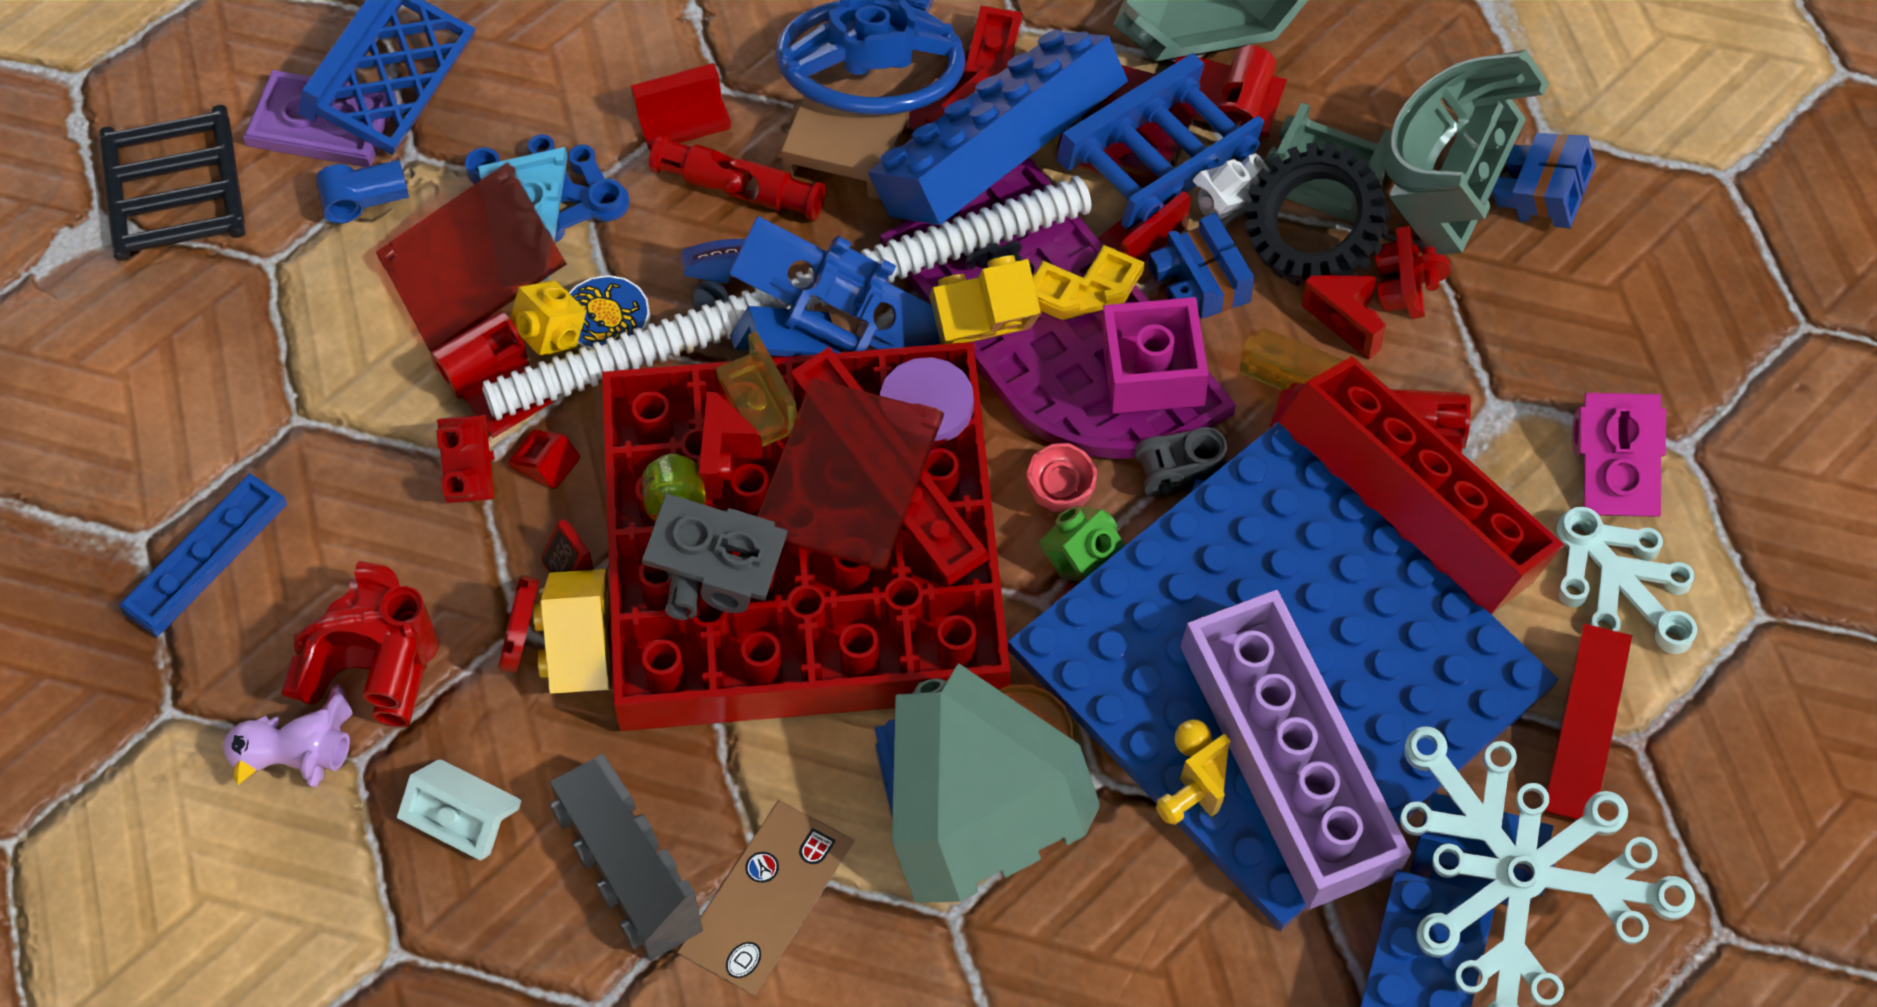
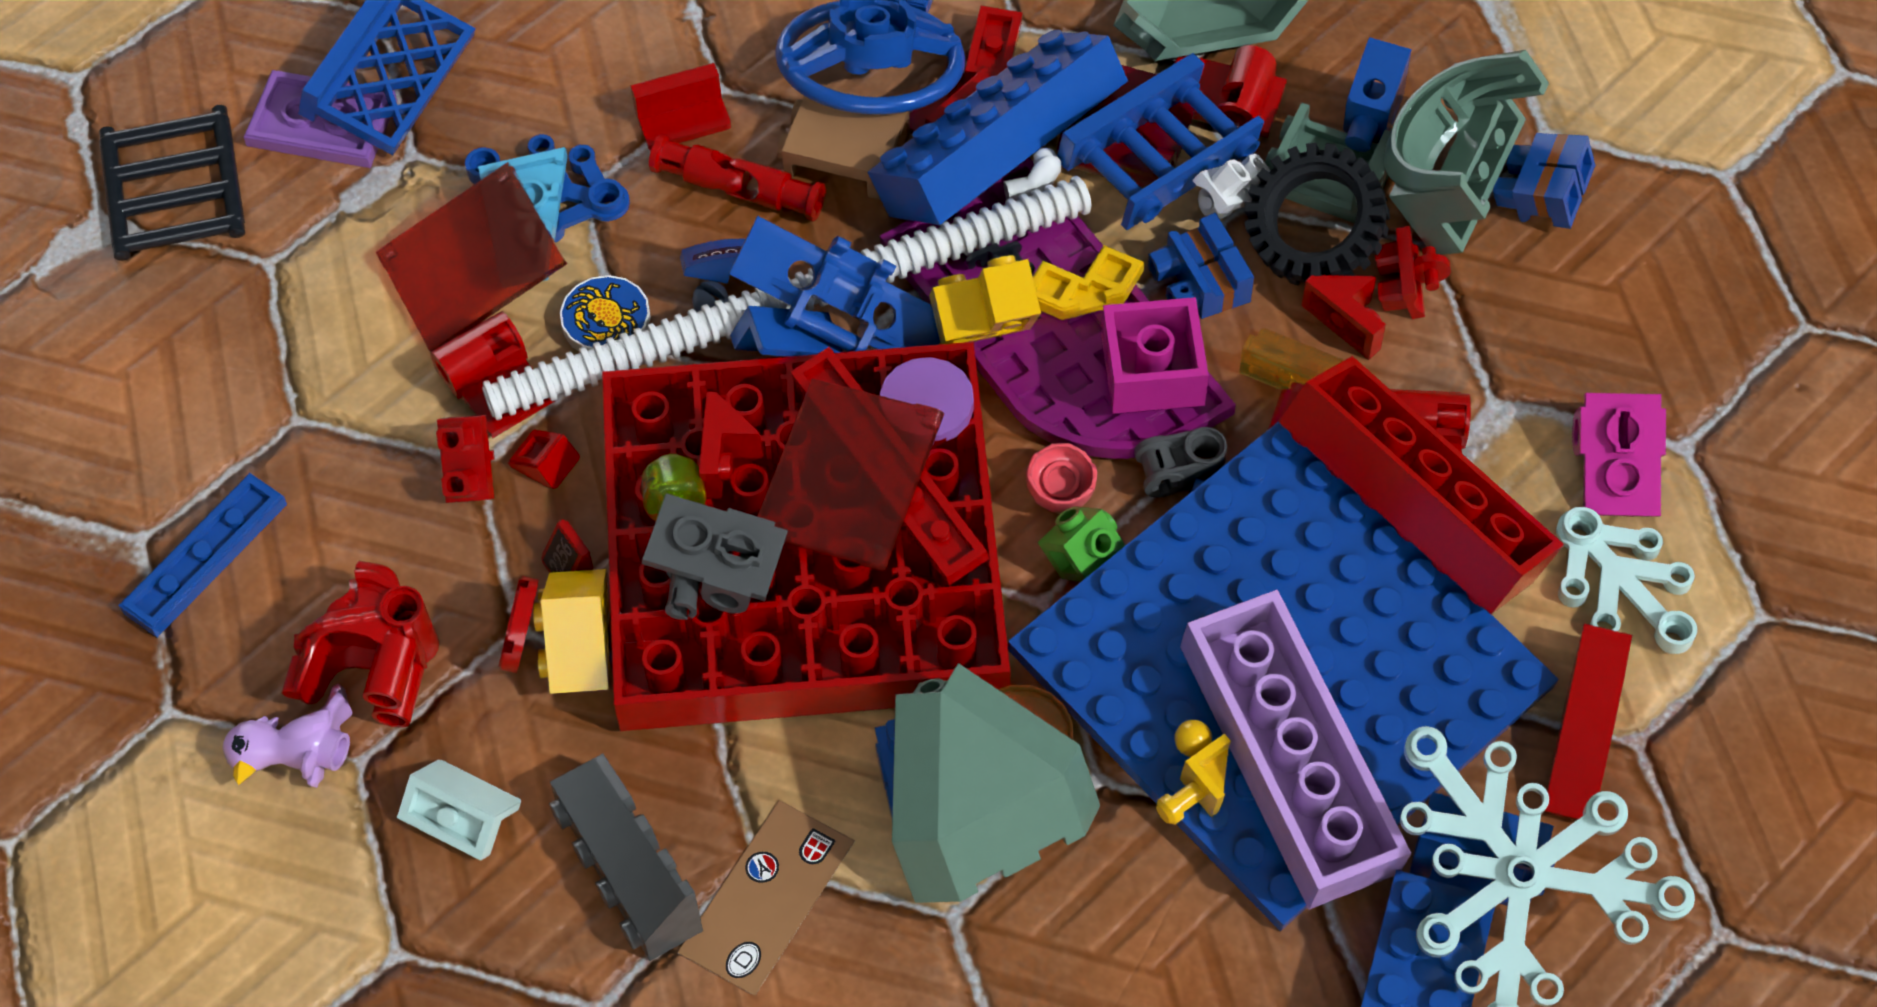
(348, 191): blue piece -> none
(547, 317): yellow brick -> none
(759, 392): clear yellow panel -> none
(1044, 172): none -> white arm
(1153, 233): red panel -> none
(1374, 105): none -> blue torso

